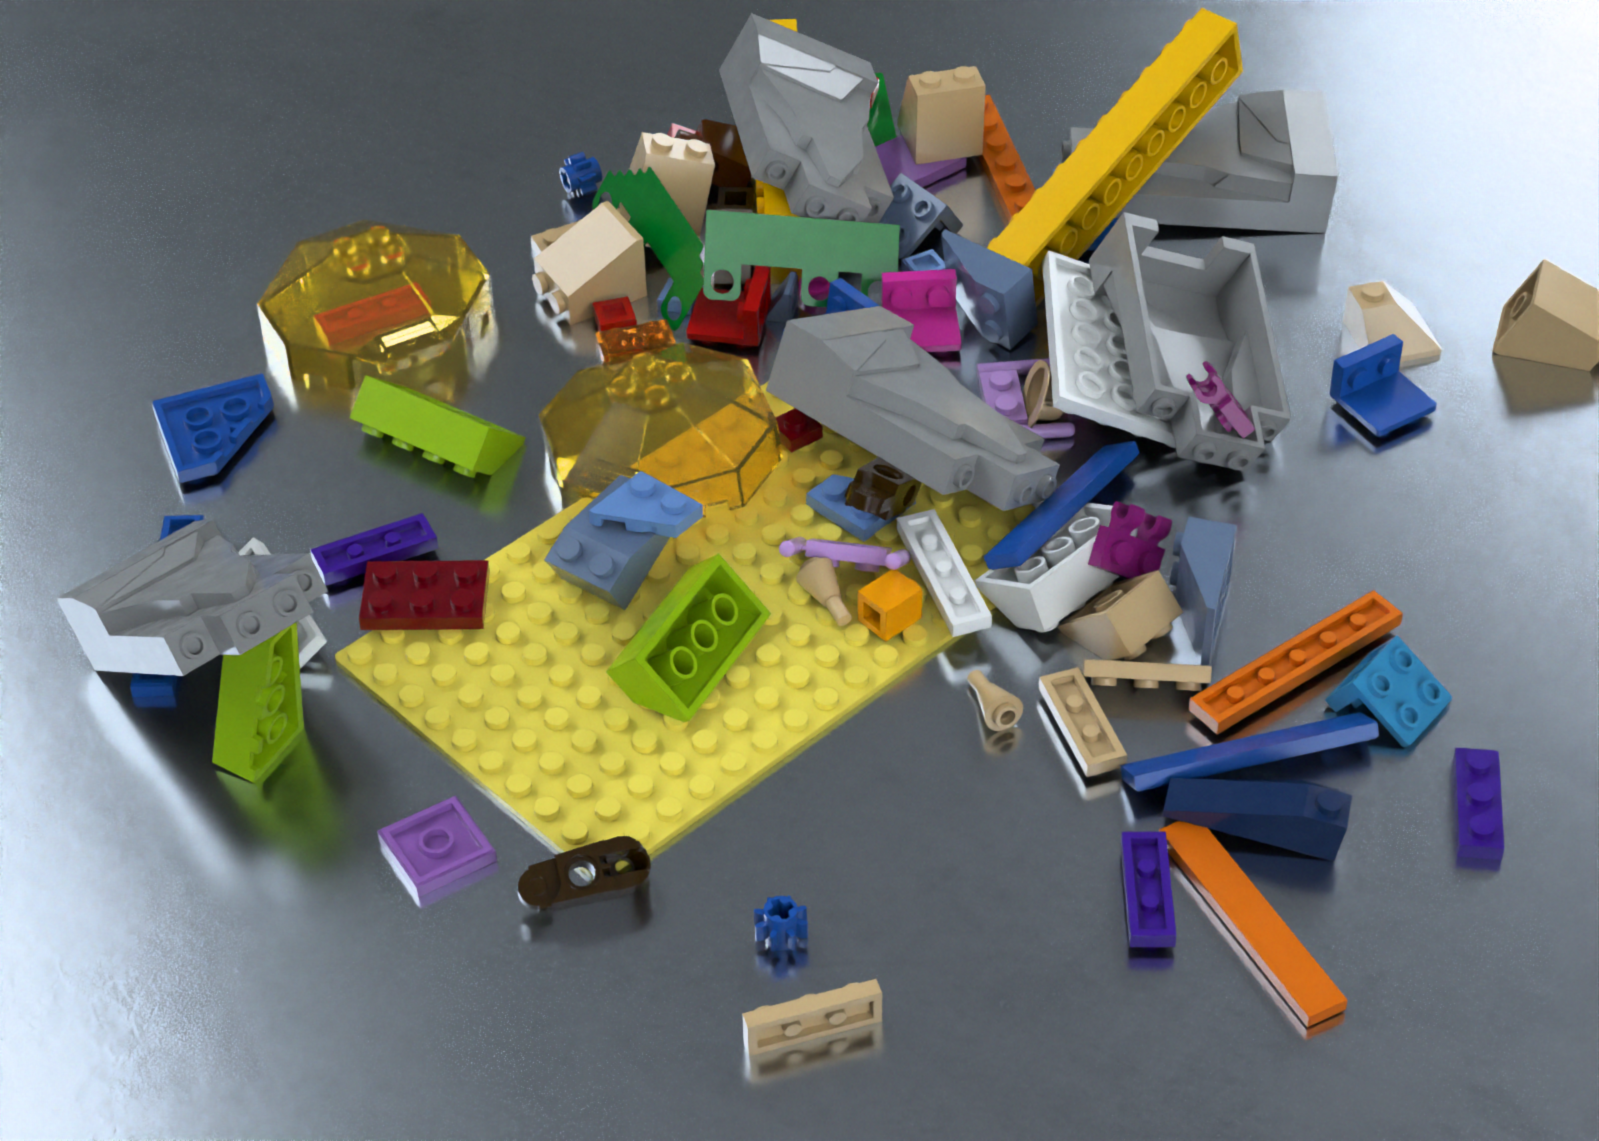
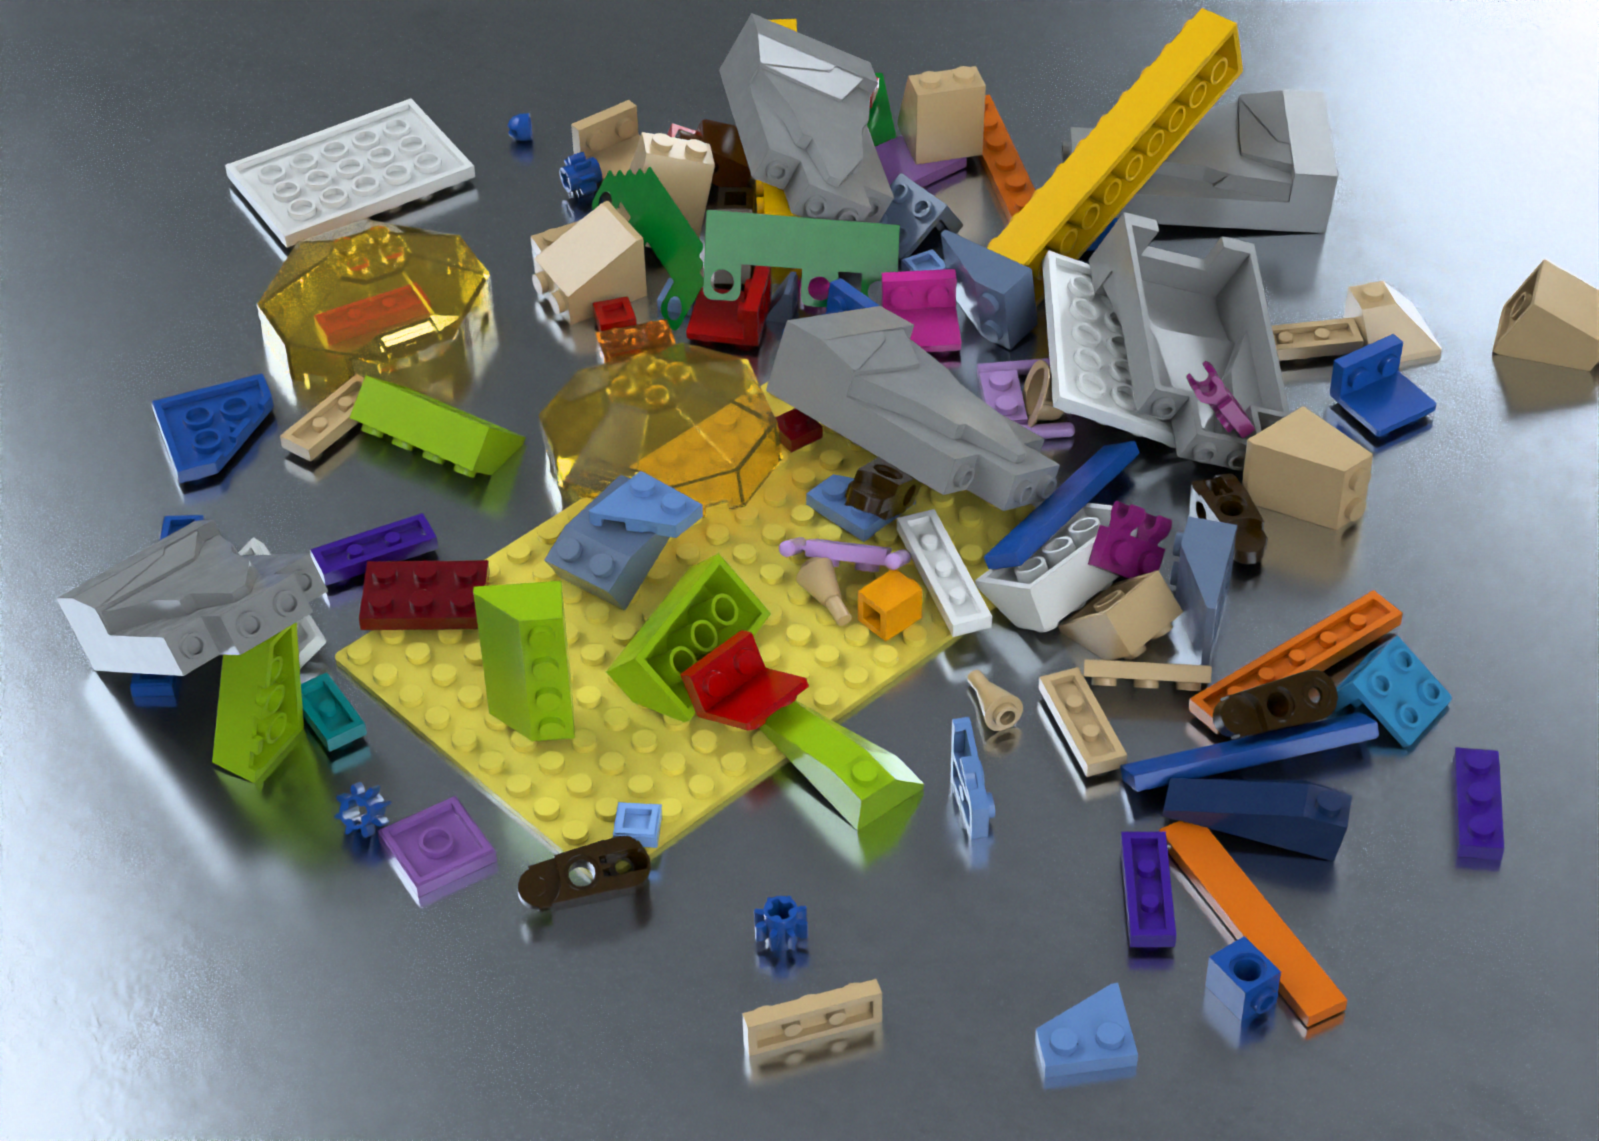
(324, 422): none -> tan plate
(330, 712): none -> teal plate
(349, 172): none -> white plate
(350, 813): none -> blue gear
(520, 127): none -> blue hinge
(526, 658): none -> lime slope
(609, 137): none -> tan bracket
(639, 822): none -> light blue tile
(737, 687): none -> red bracket
(840, 764): none -> lime wedge
(969, 780): none -> medium blue wing
(1088, 1036): none -> medium blue wing
(1228, 502): none -> dark brown piece
(1243, 979): none -> blue brick
(1247, 711): none -> dark brown piece
(1308, 470): none -> tan slope
(1317, 338): none -> tan plate

